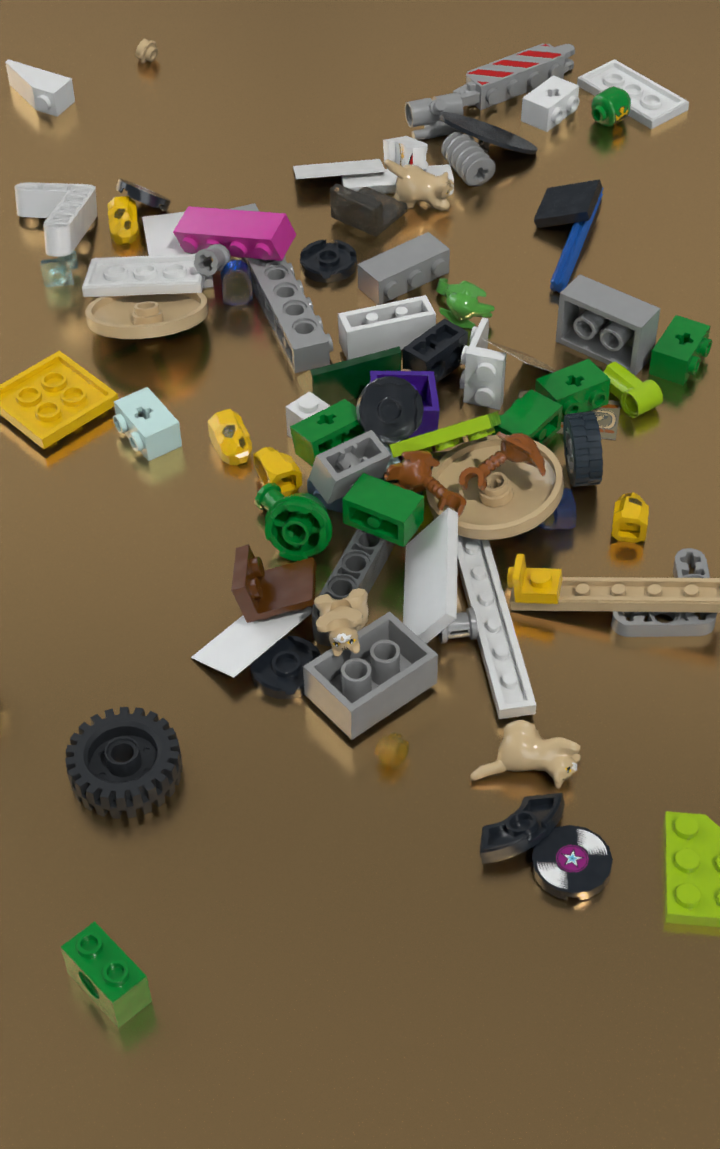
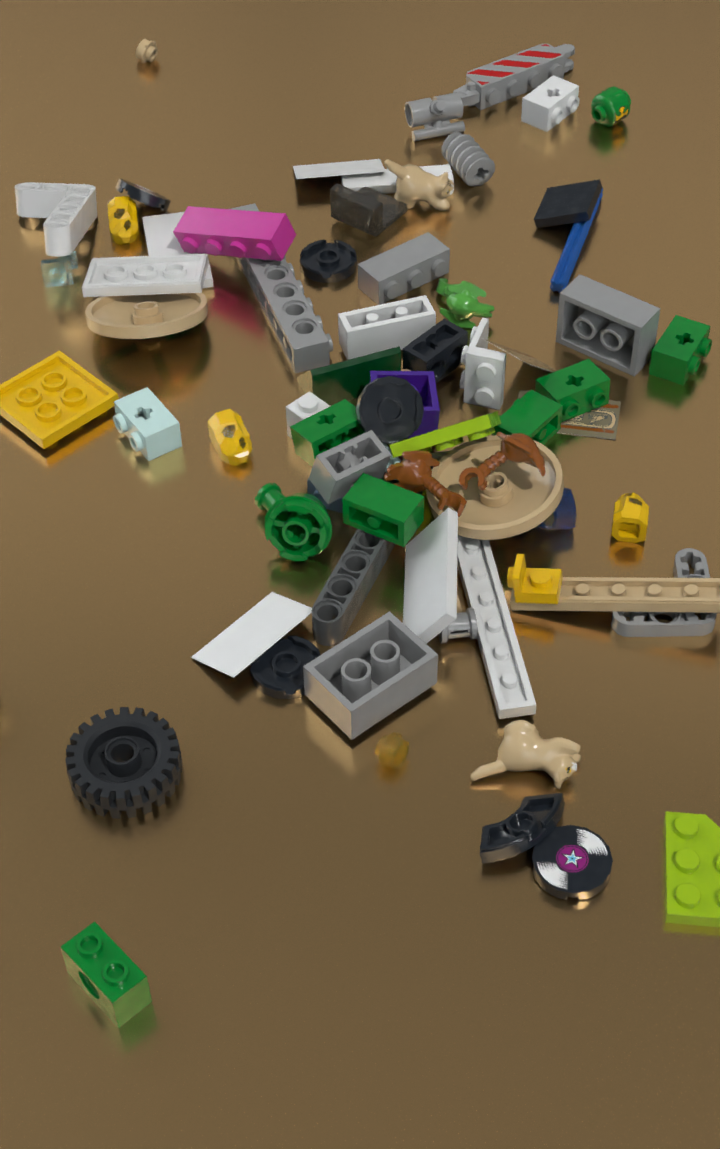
(41, 88): white slope -> none
(204, 263): light grey bush -> none
(236, 283): rock -> none
(274, 590): reddish brown bracket -> none
(279, 469): yellow rock -> none
(343, 619): tan animal -> none
(406, 151): white leg -> none
(488, 133): black shield -> none
(583, 449): black wheel -> none
(634, 395): lime piece -> none
(649, 101): white tile -> none

